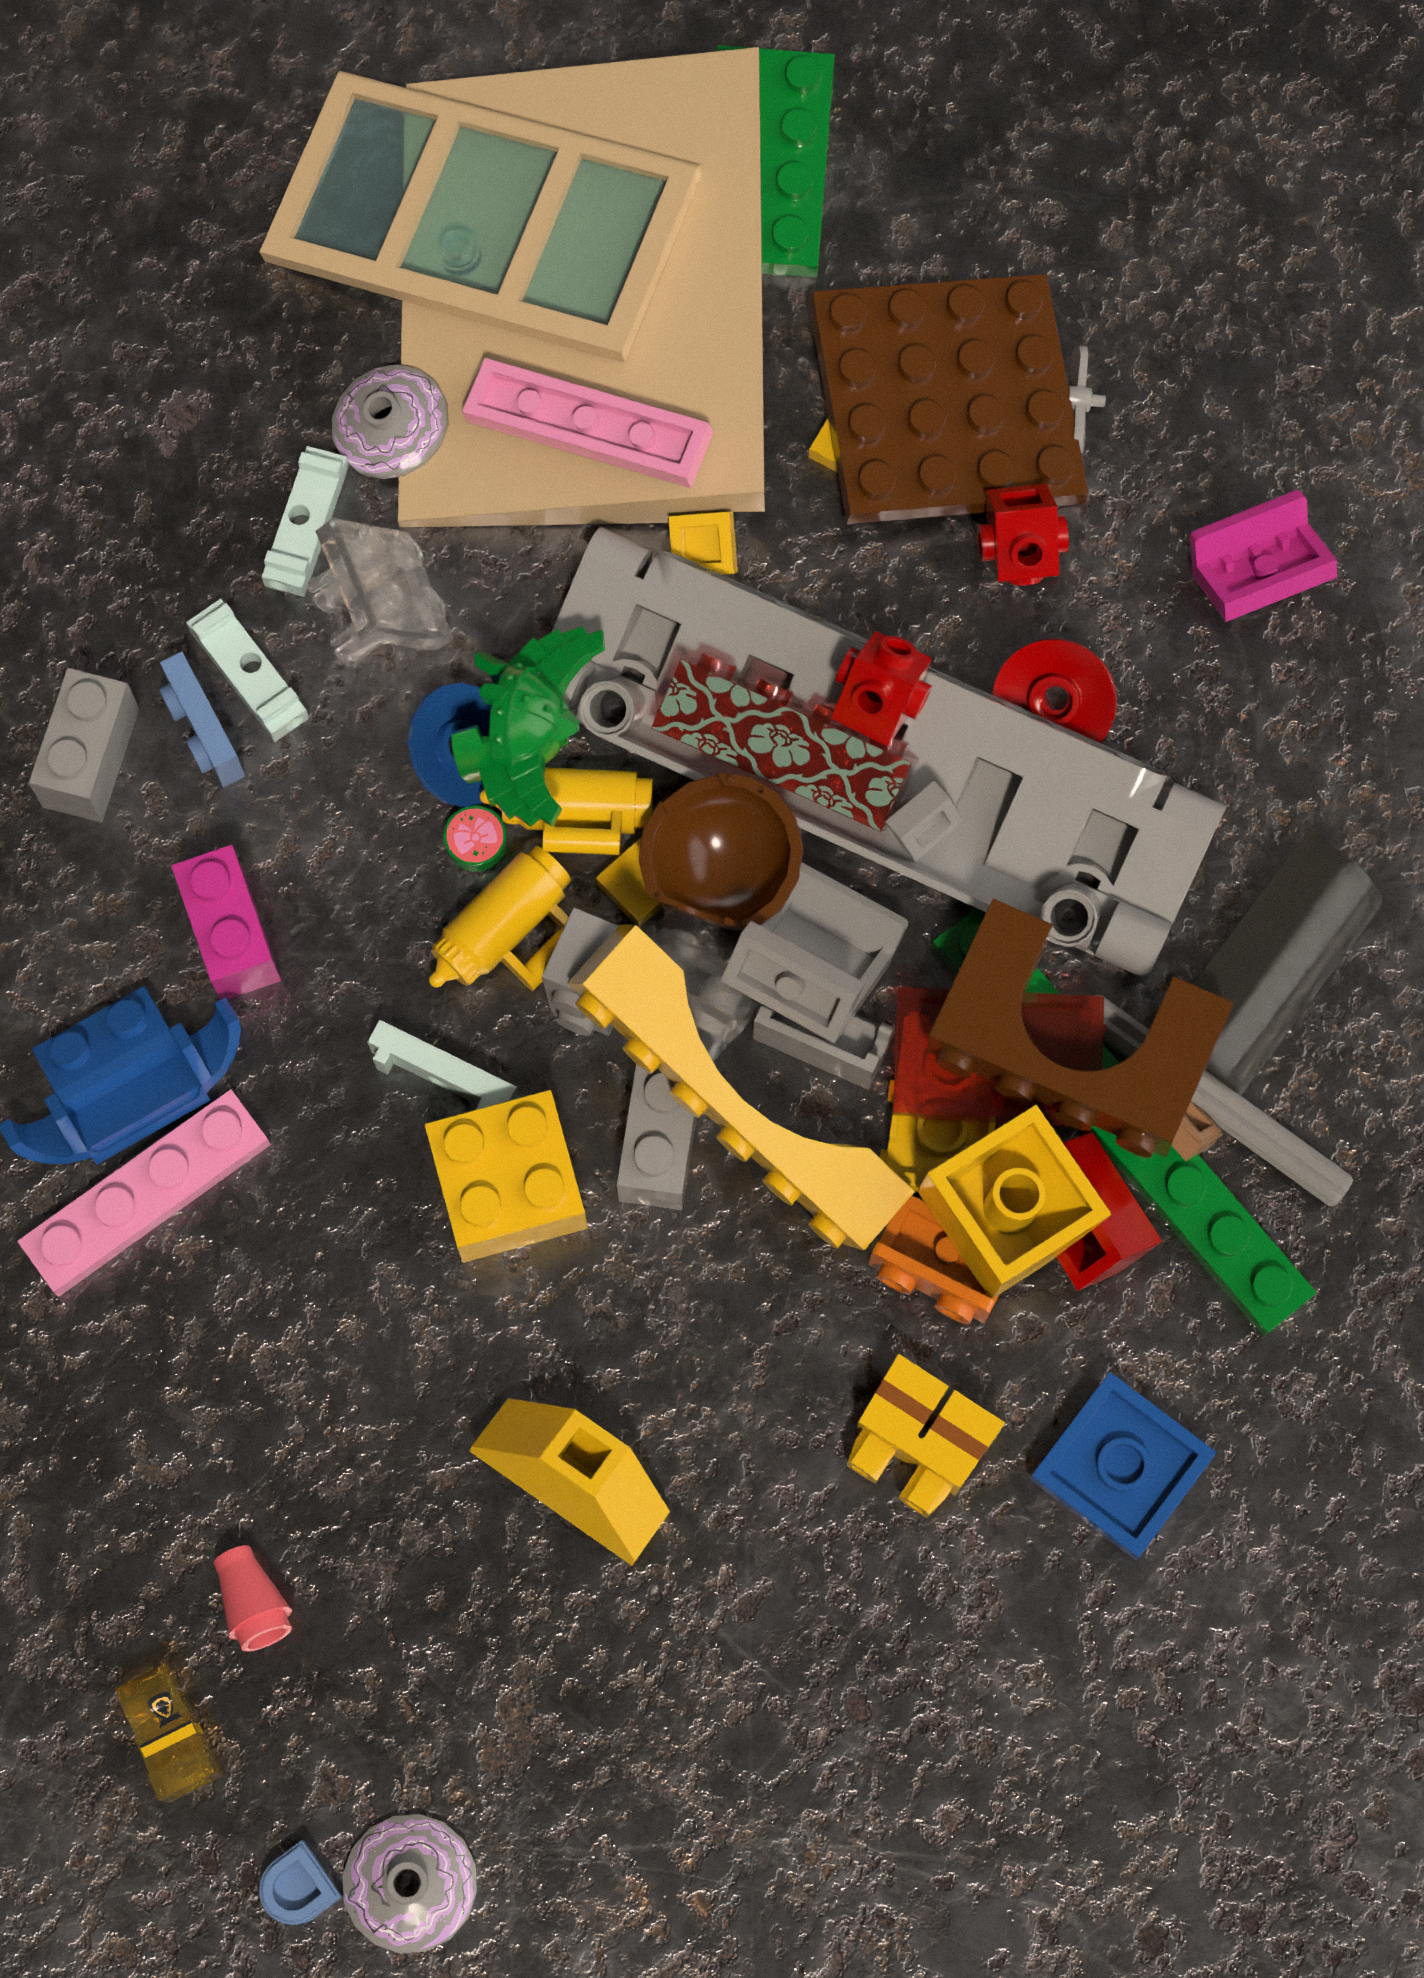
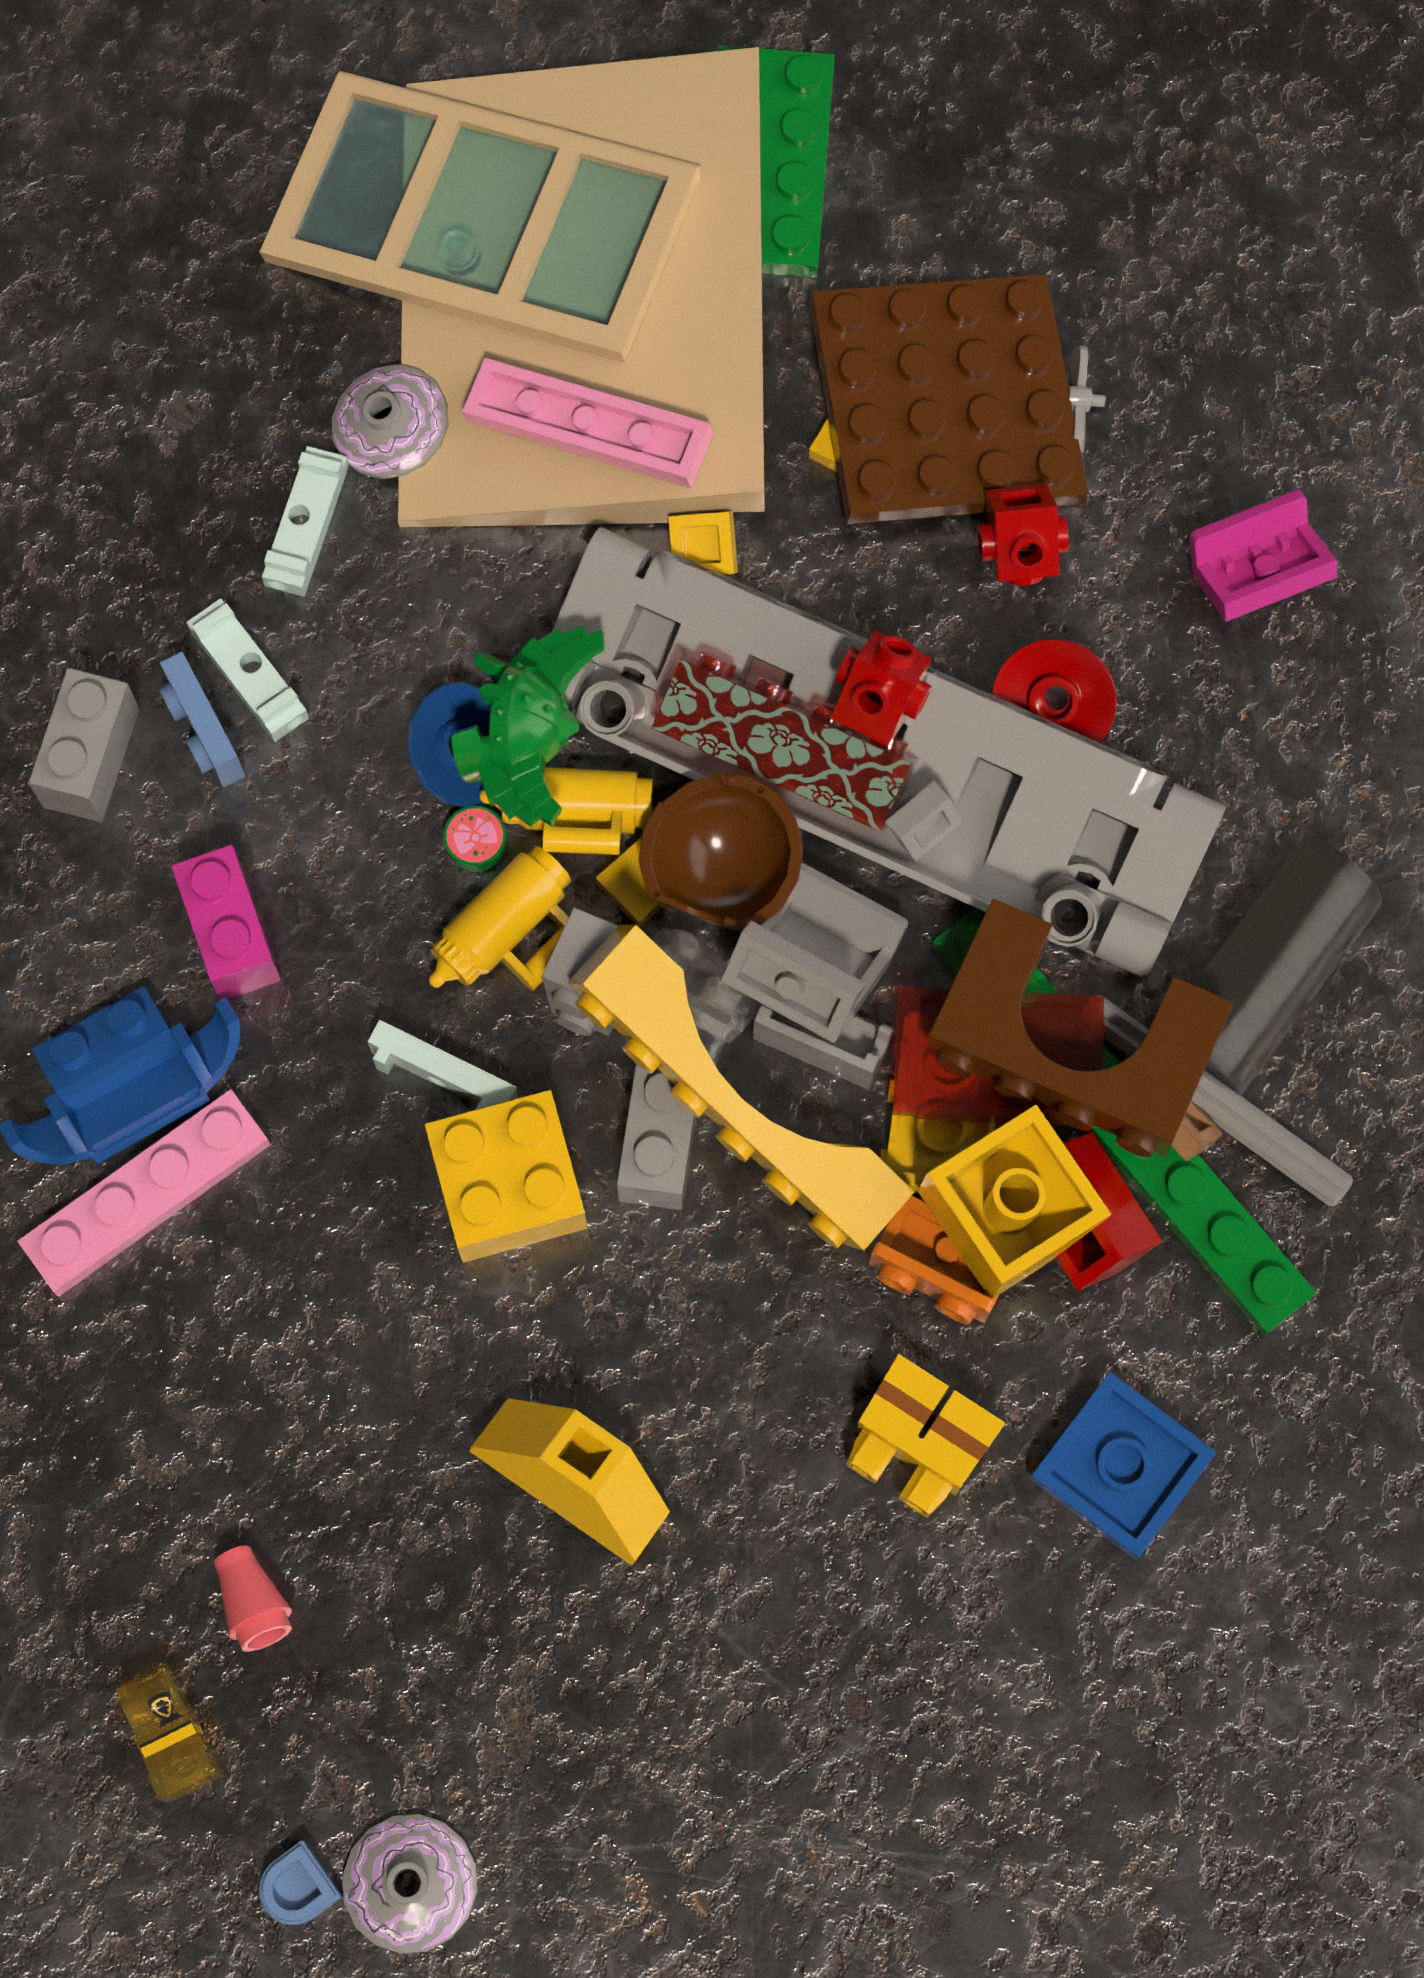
(383, 587): clear plate -> none

